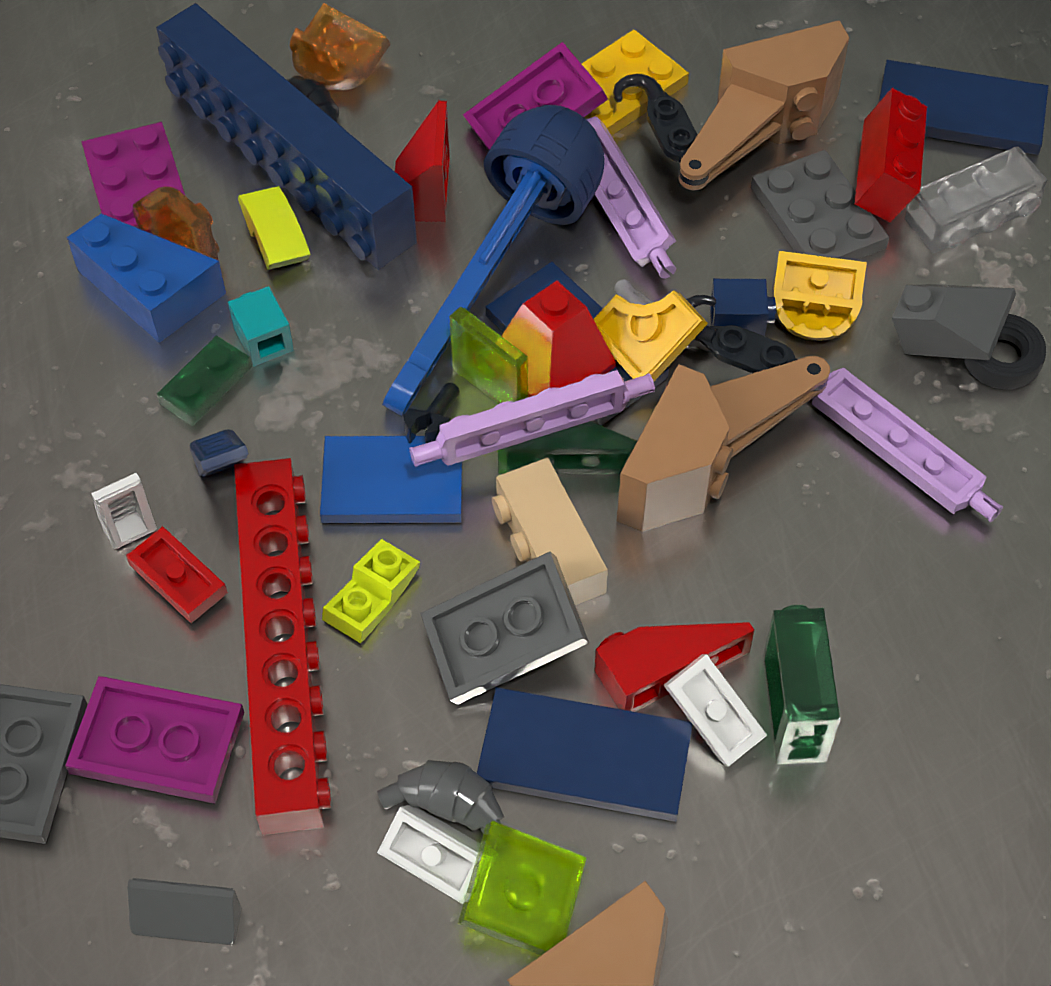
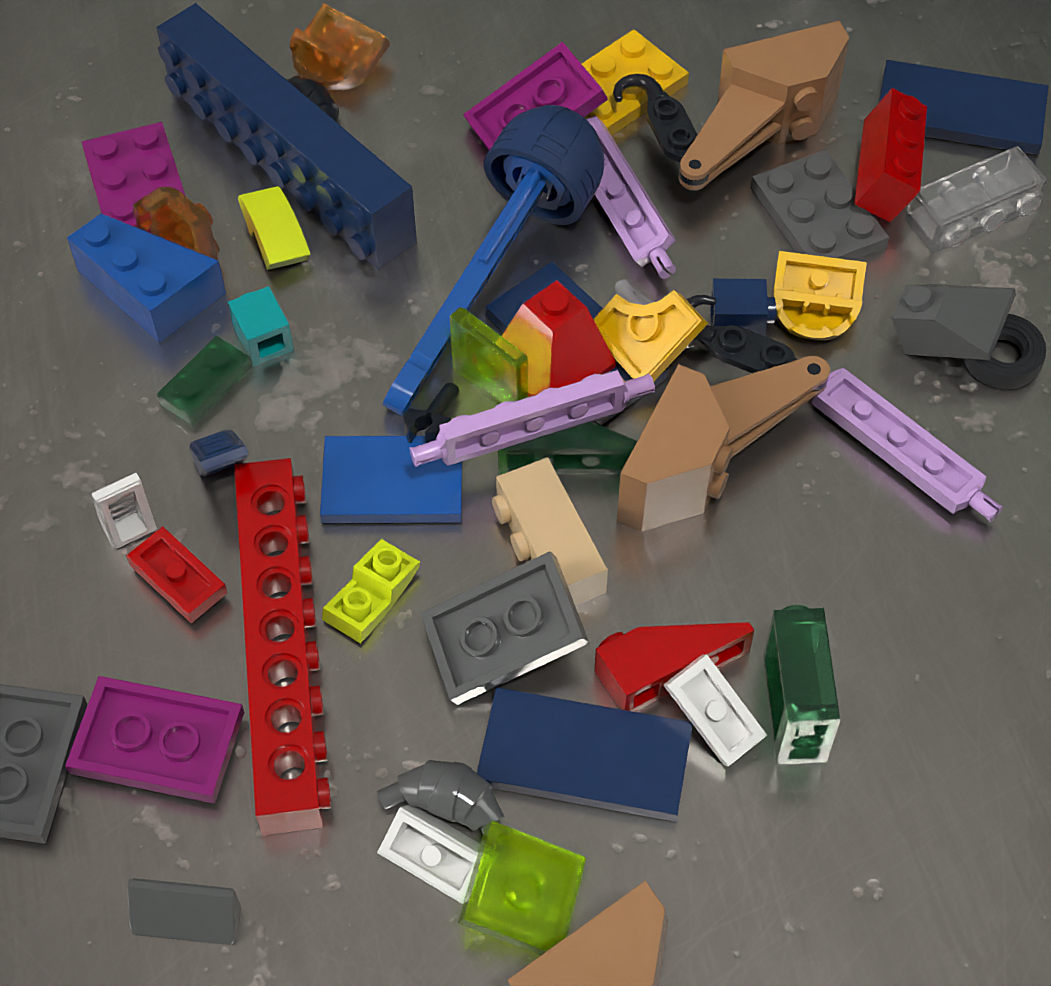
(427, 164): red slope -> none

